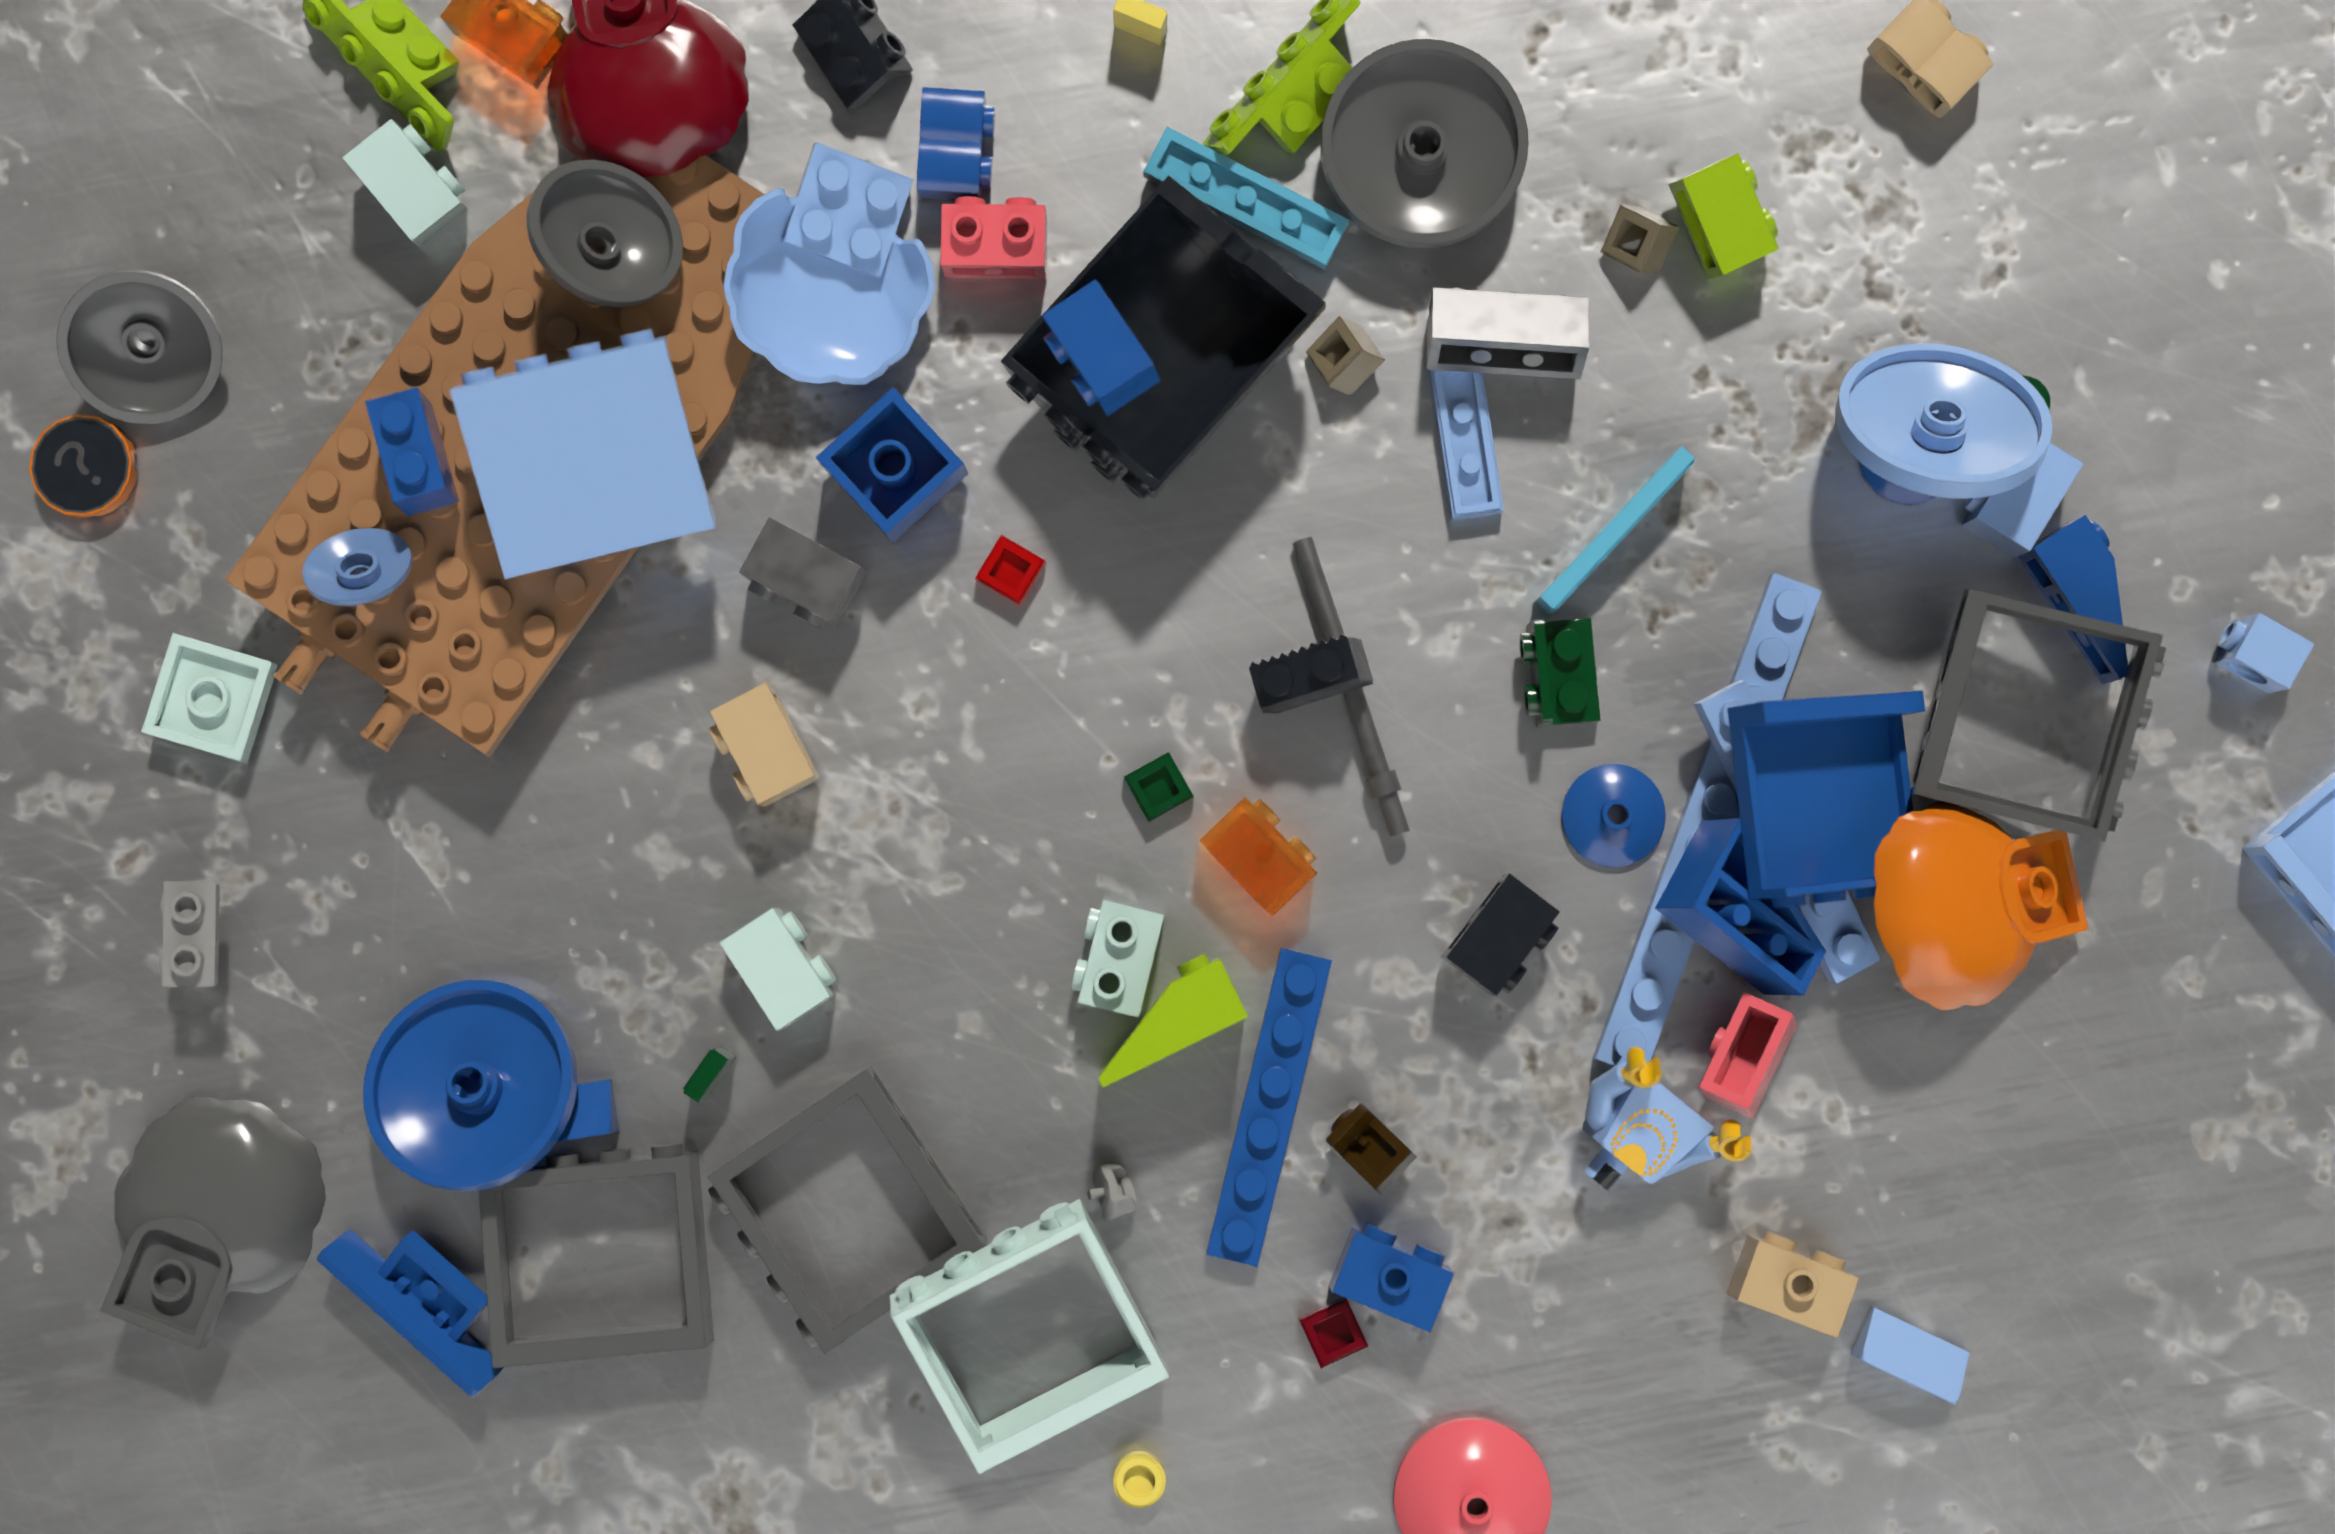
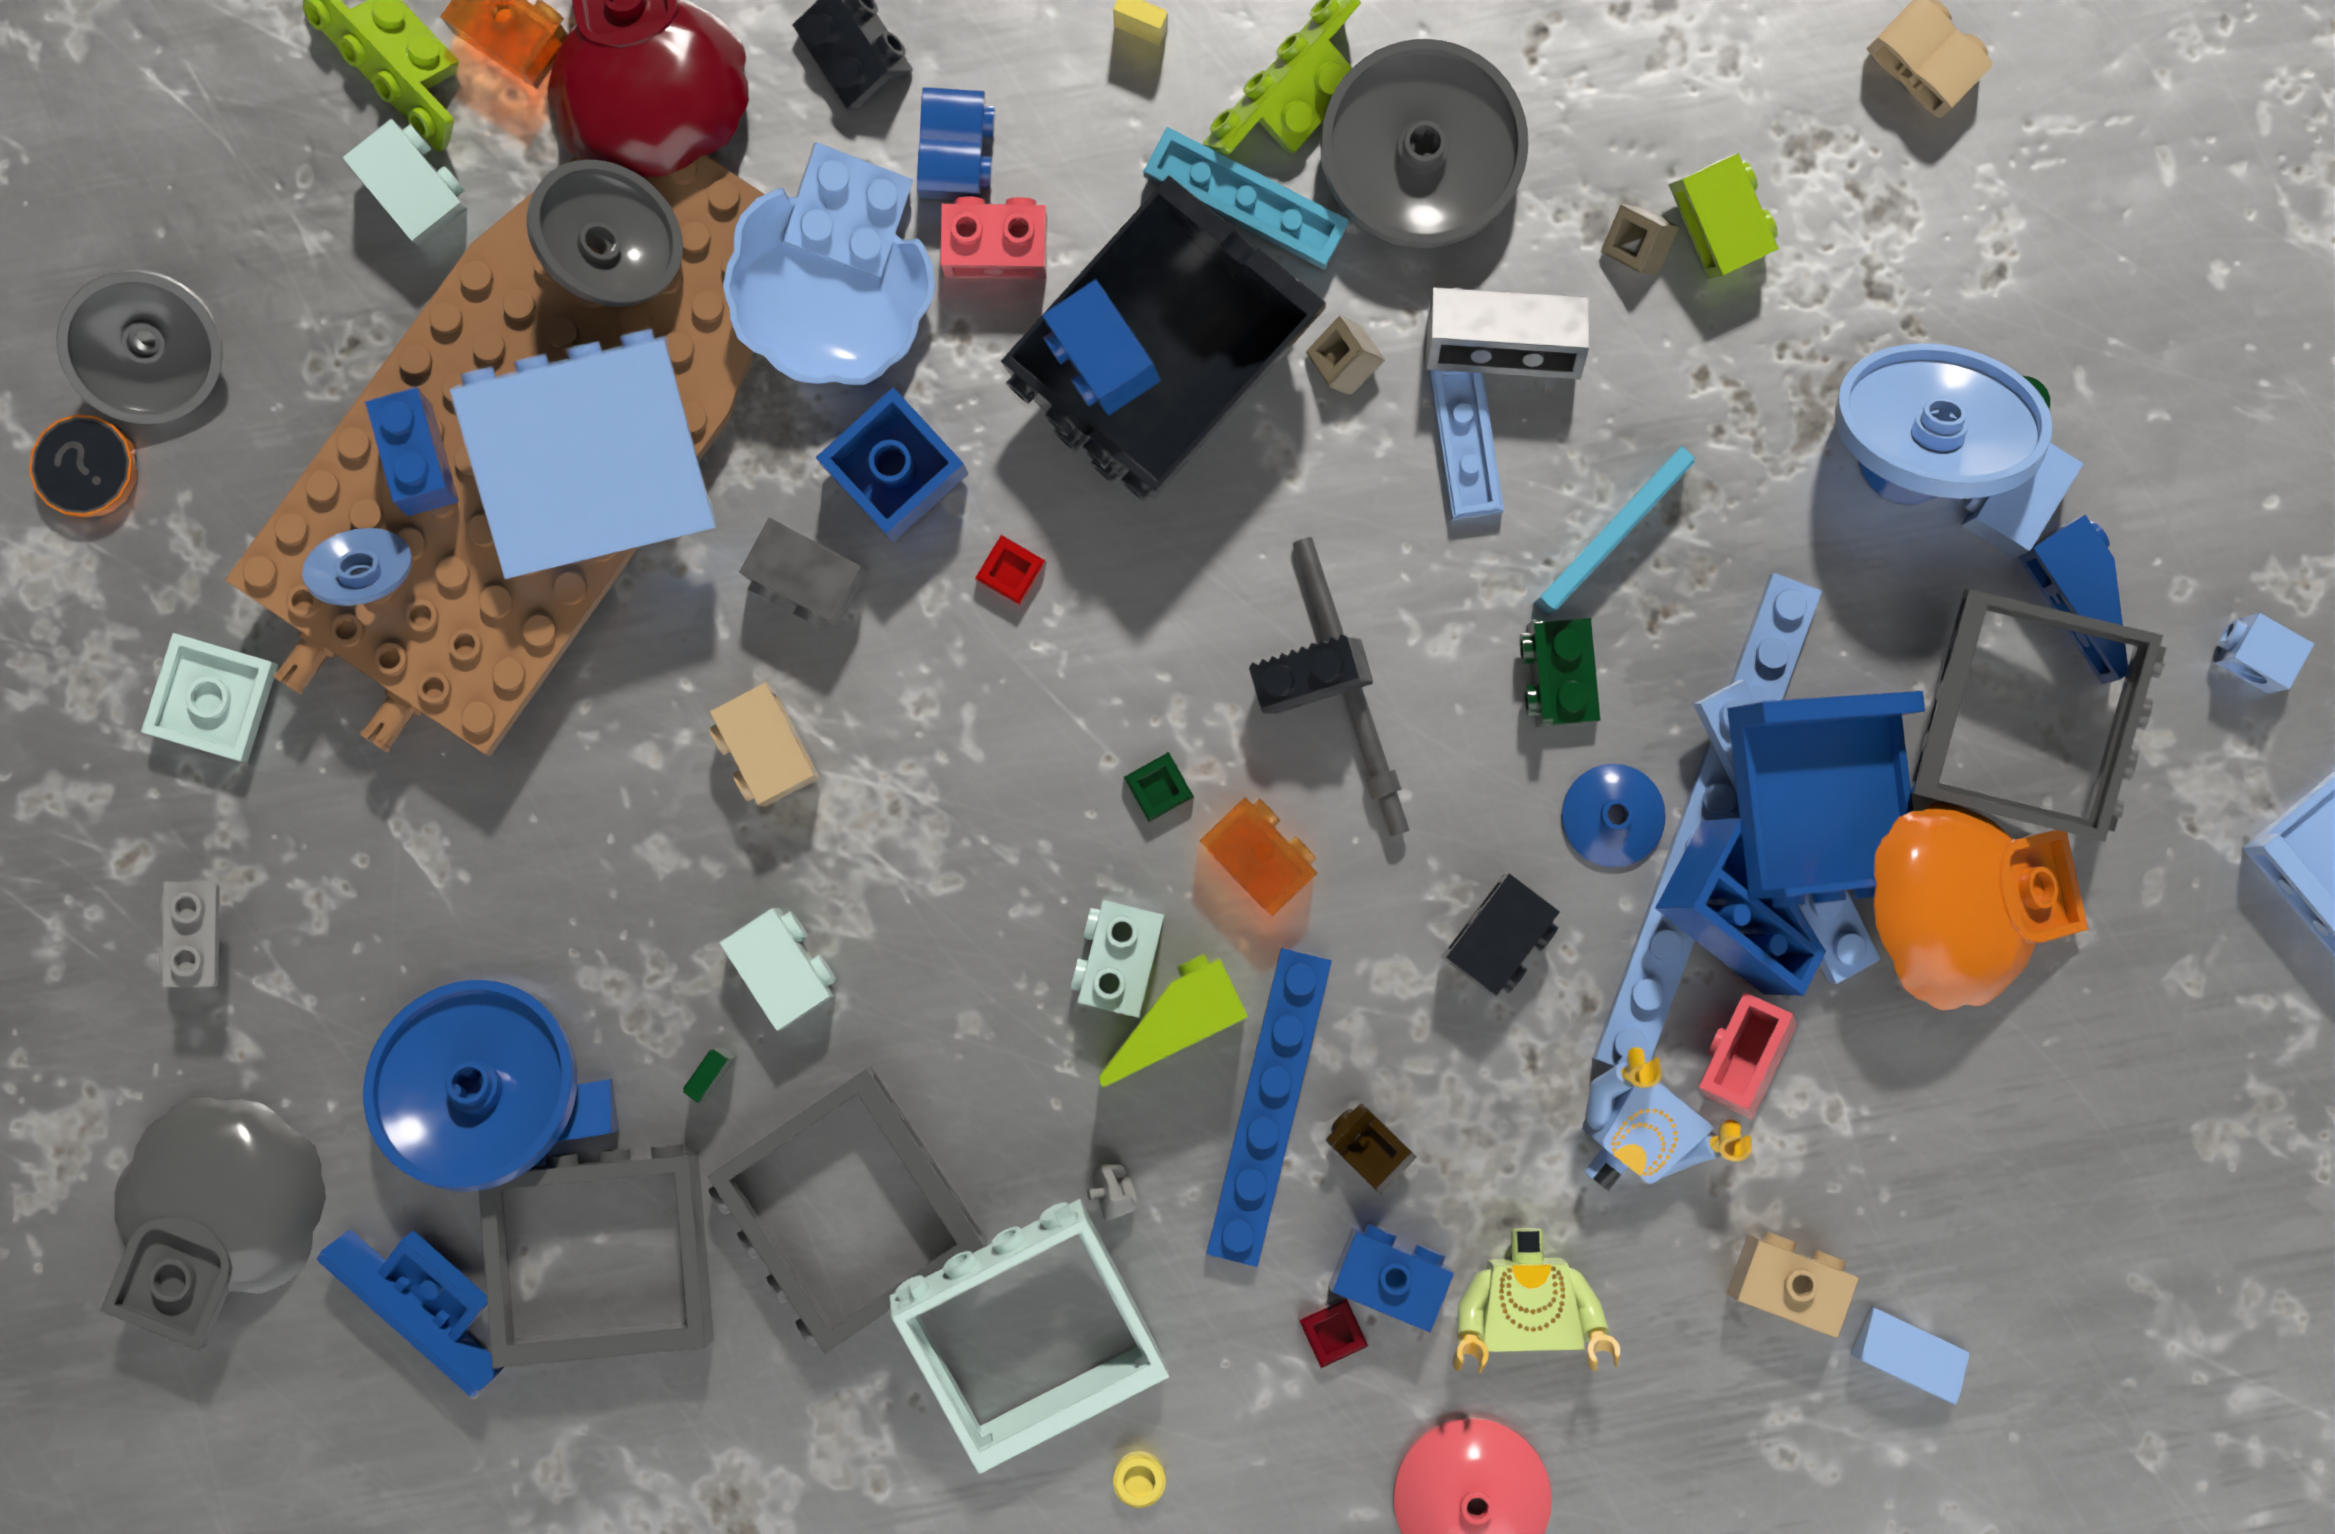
(1530, 1307): none -> yellowish green torso

